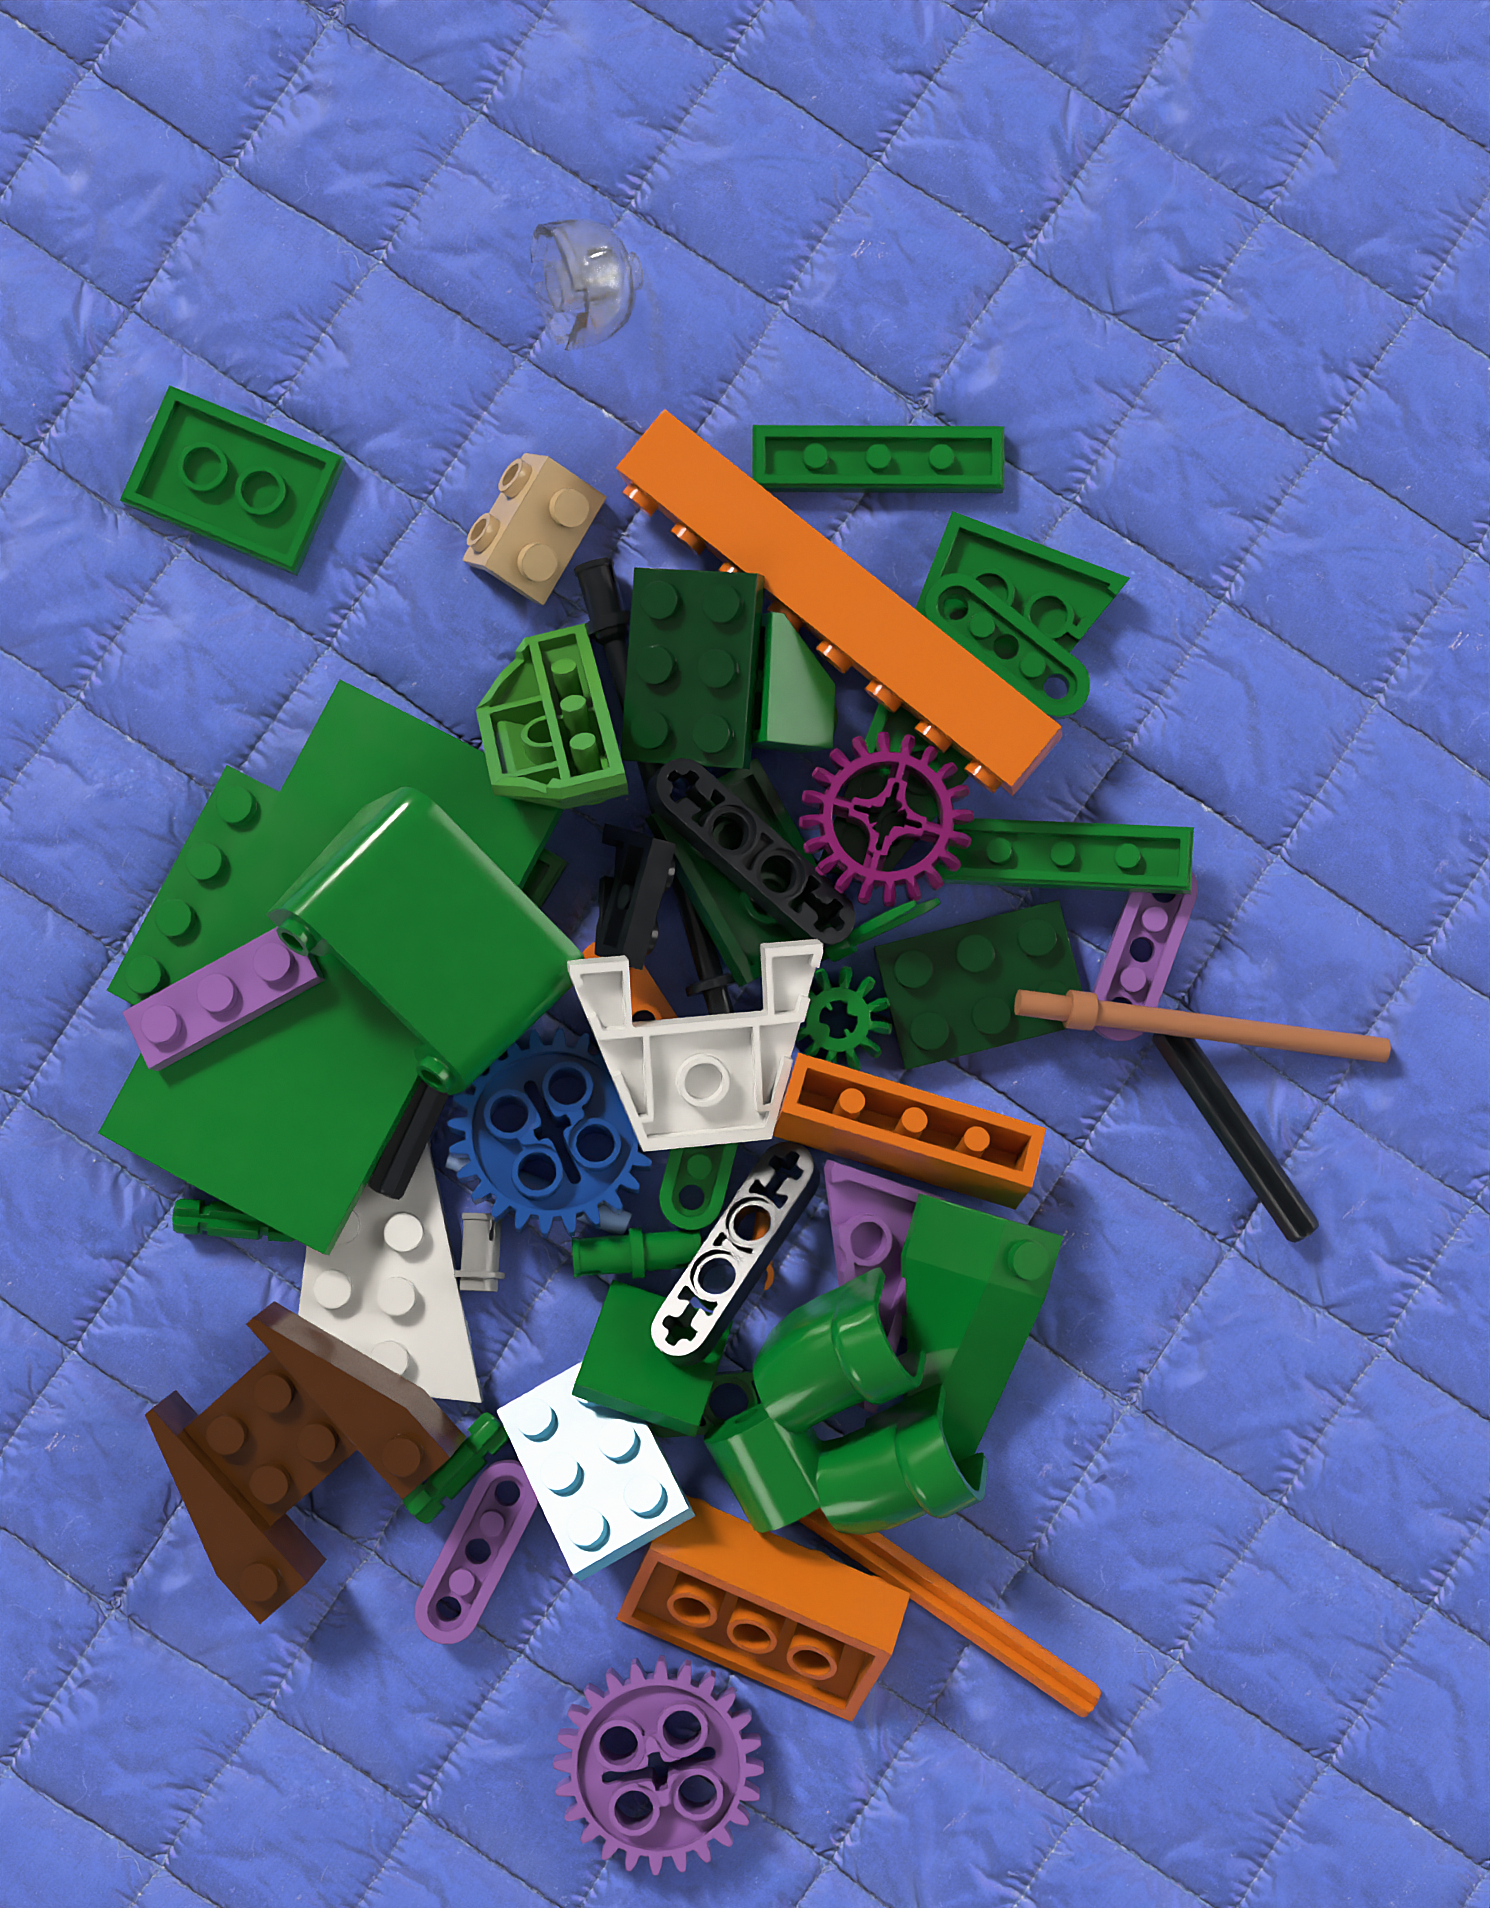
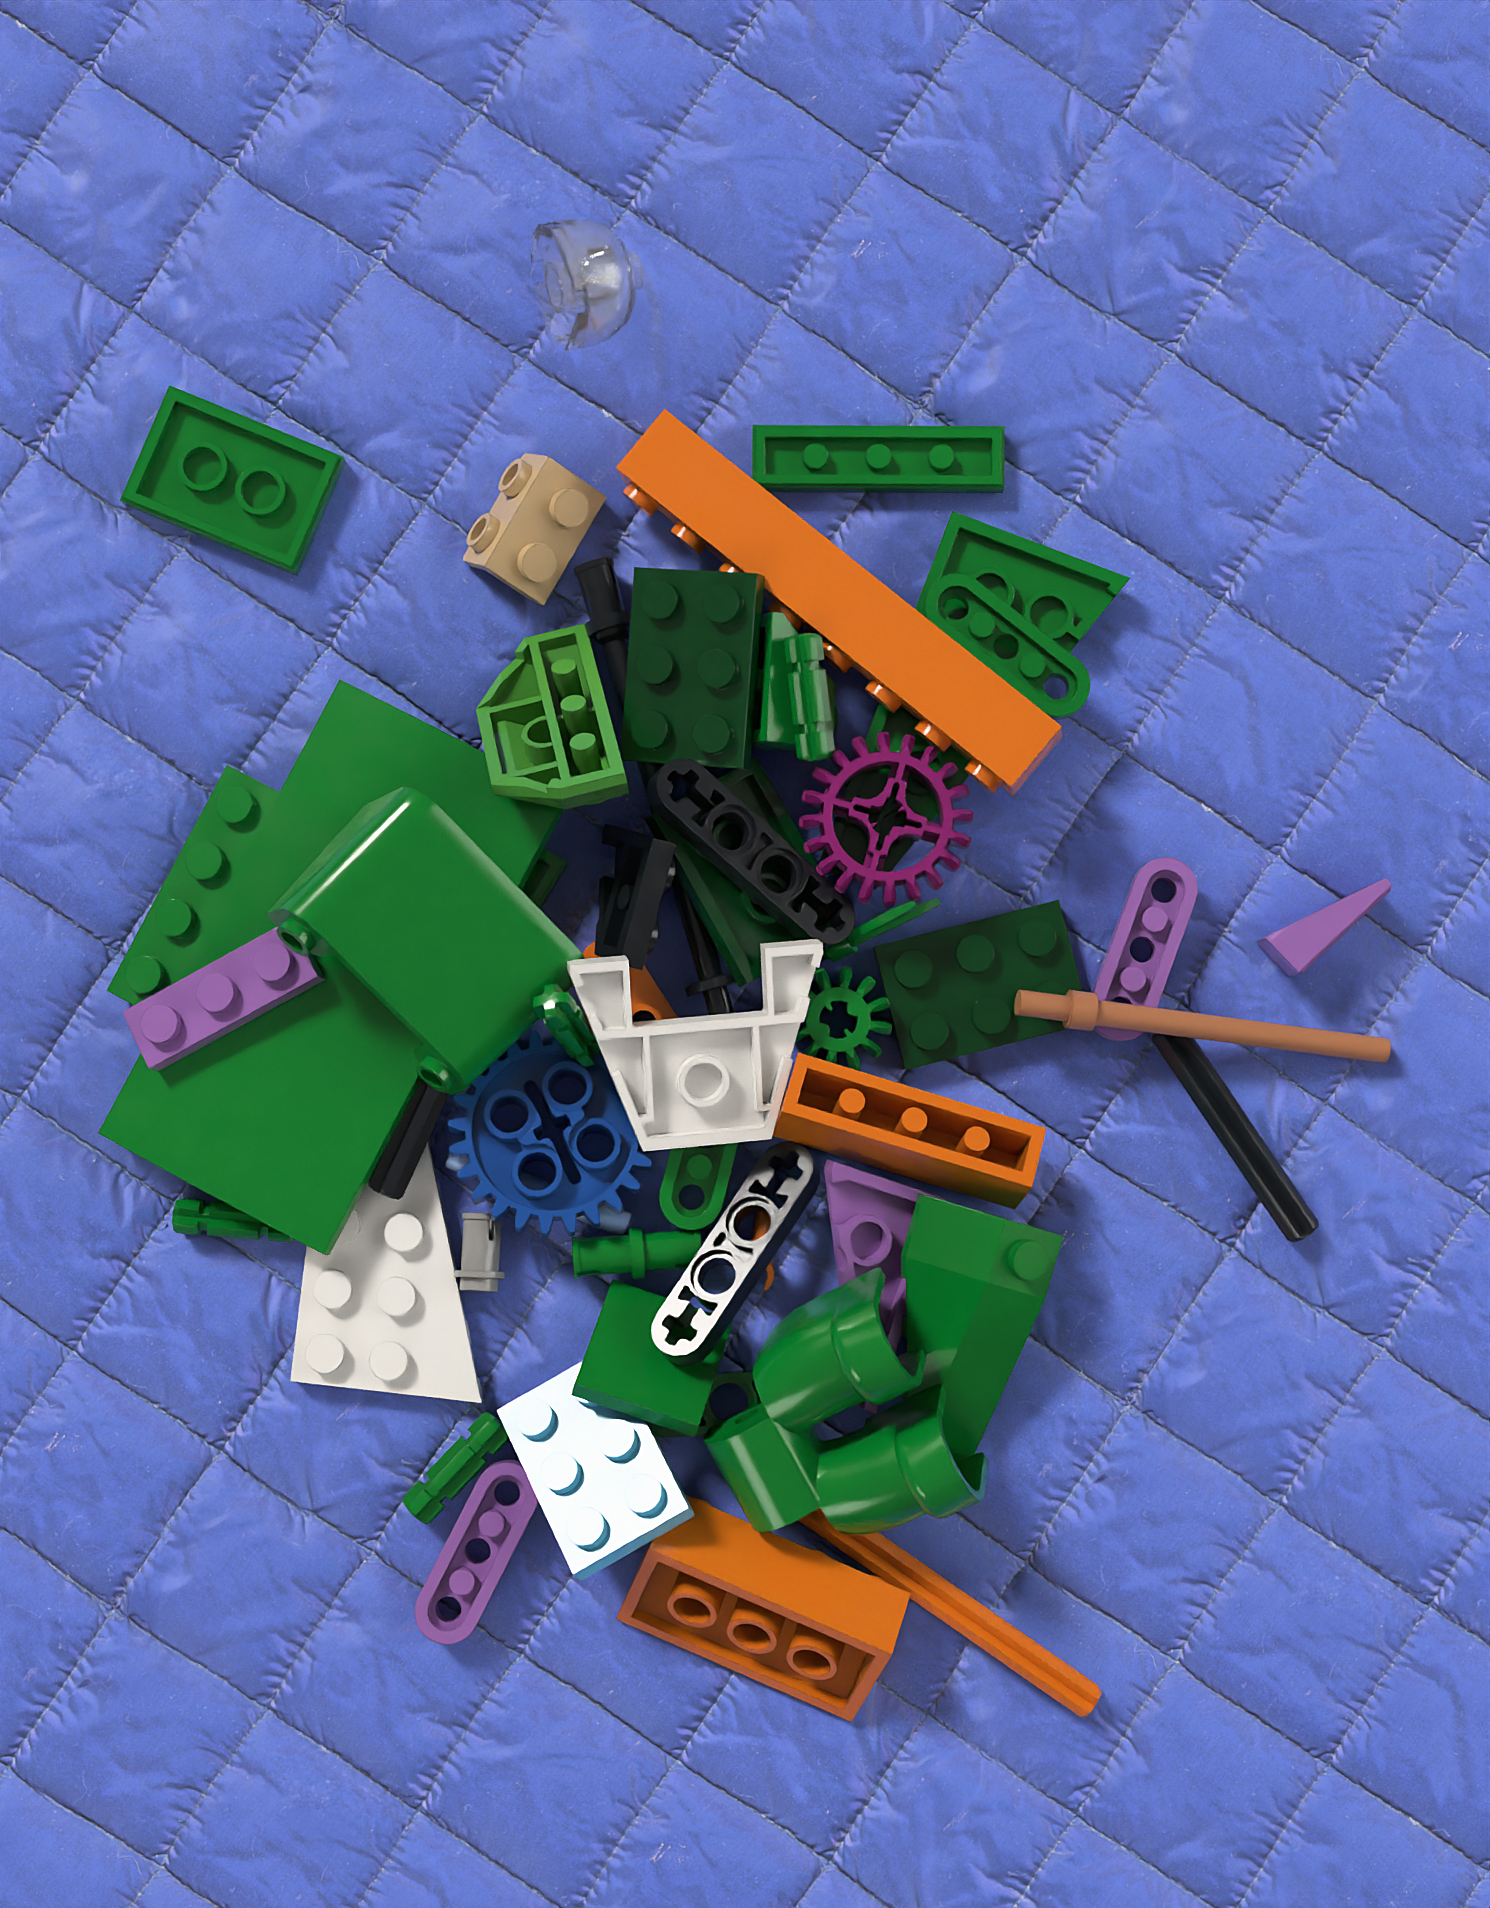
(283, 1436): reddish brown wedge -> none
(567, 1023): none -> green axle
(674, 1821): medium lavender gear -> none
(809, 697): none -> green axle
(1074, 856): green tile -> none
(1305, 940): none -> medium lavender slope

